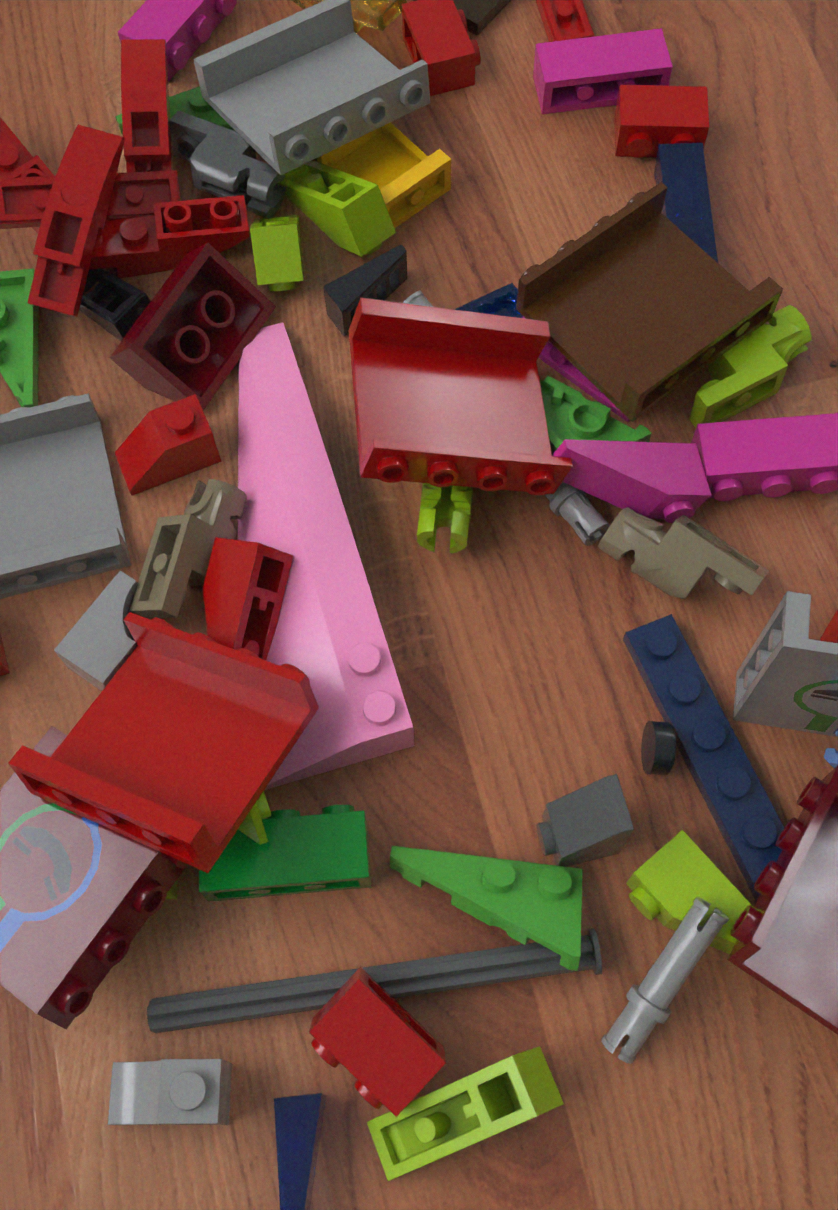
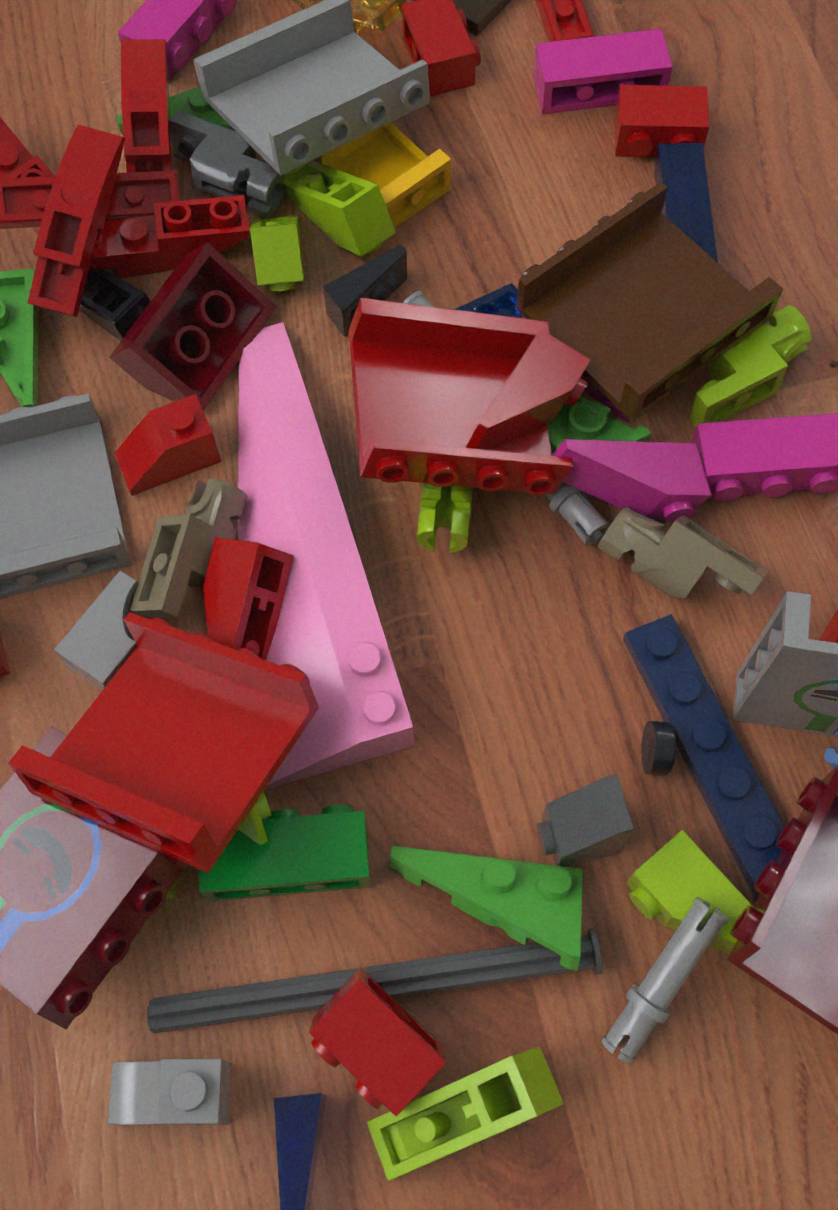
(533, 392): none -> red slope

